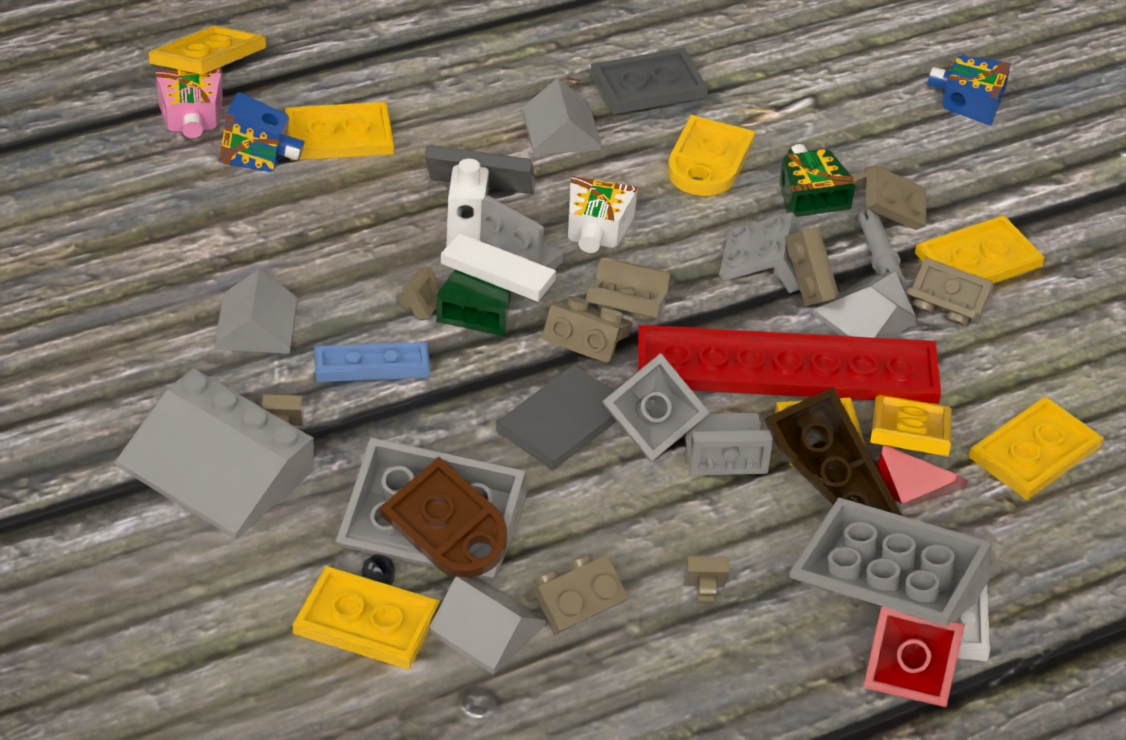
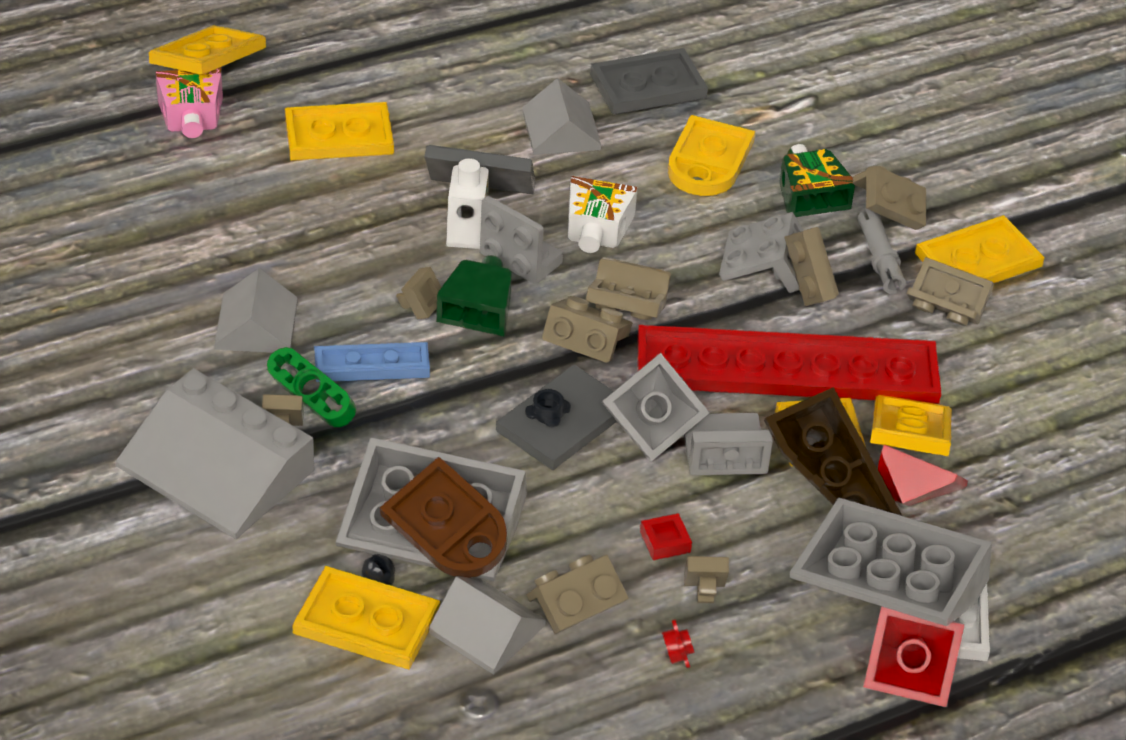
(257, 136): blue torso -> none
(315, 401): none -> green beam
(498, 267): white tile -> none
(548, 407): none -> black plate
(665, 536): none -> red plate
(678, 644): none -> red plate
(869, 308): light grey slope -> none
(972, 87): blue torso -> none
(1036, 447): yellow tile -> none

